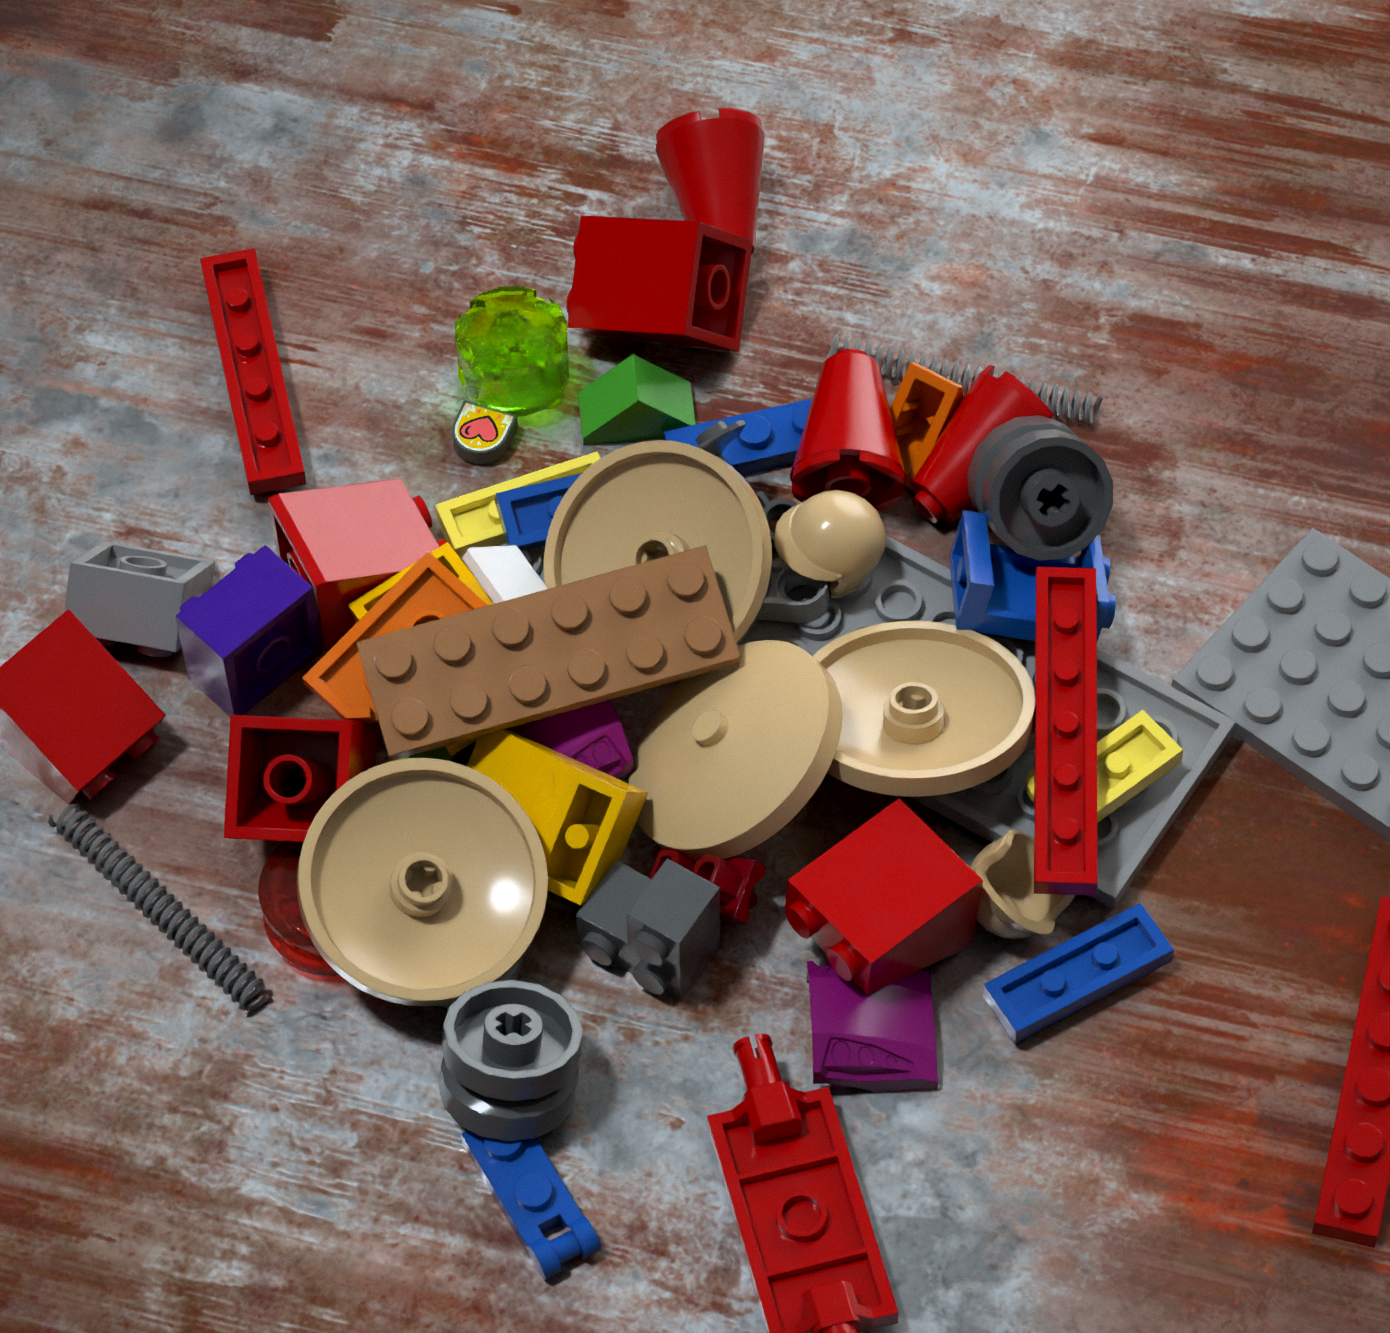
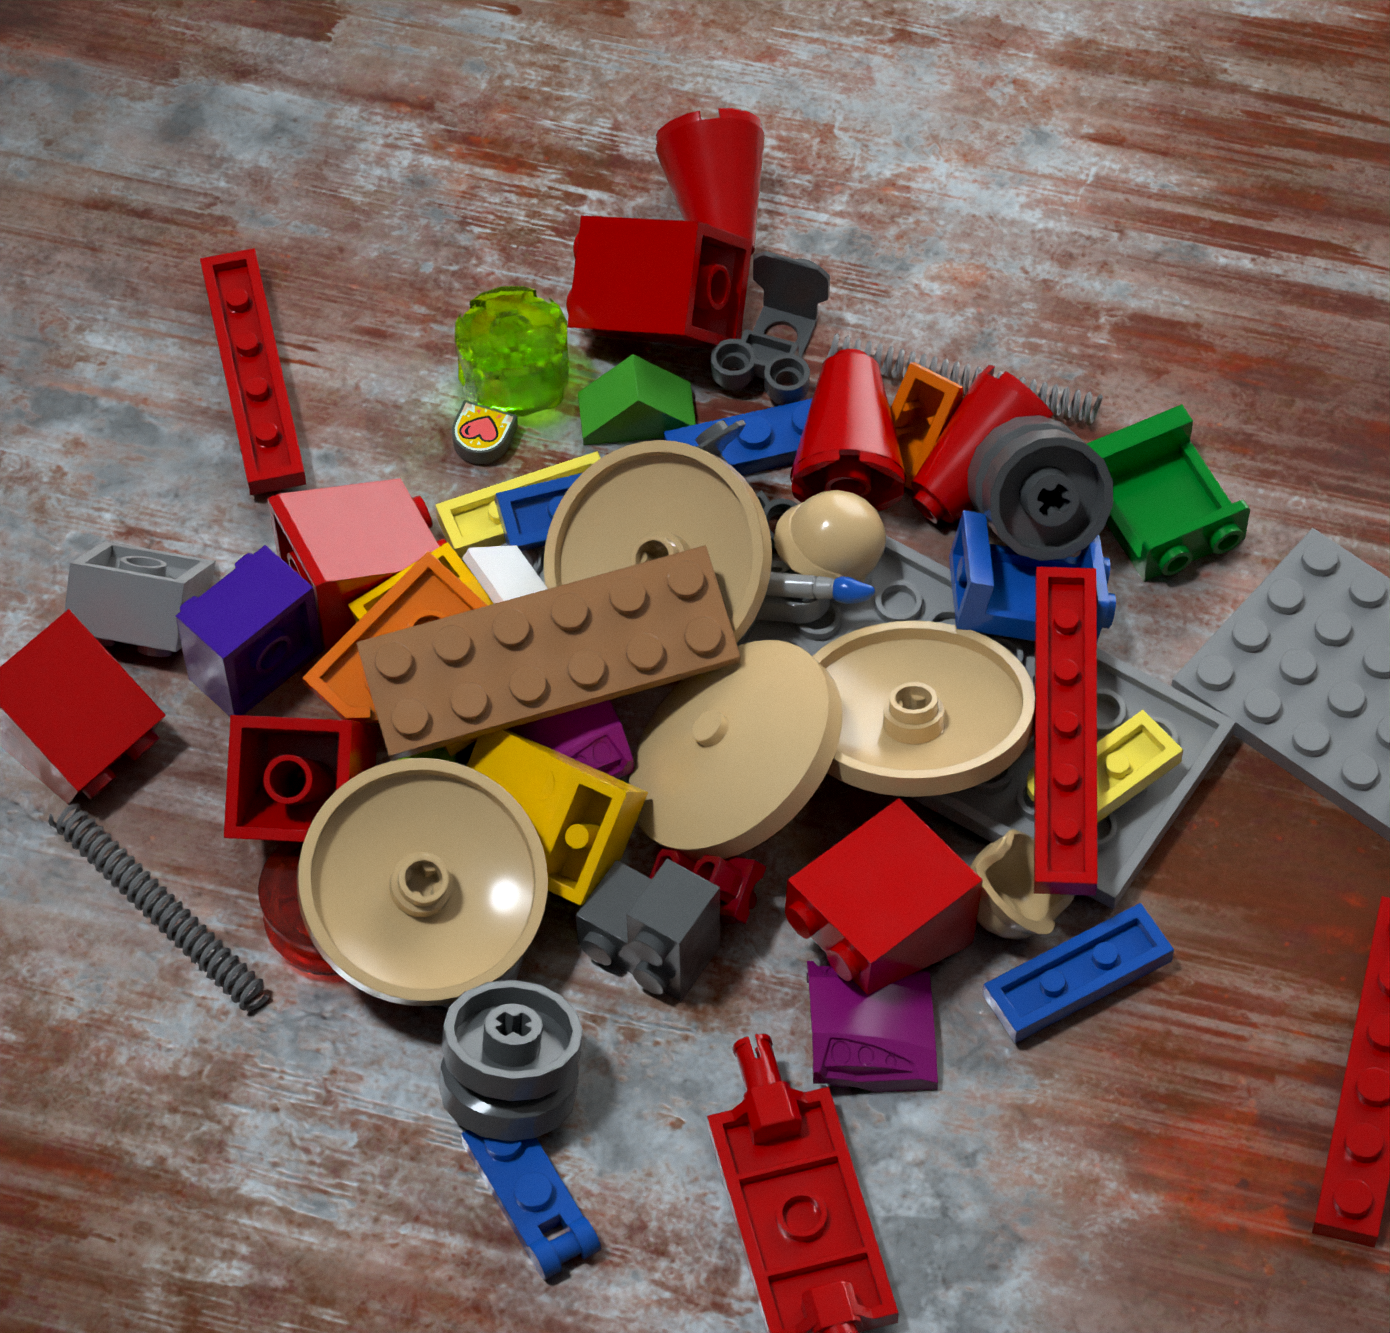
(789, 299): none -> dark grey piece
(842, 589): none -> light grey piece
(1166, 496): none -> green panel

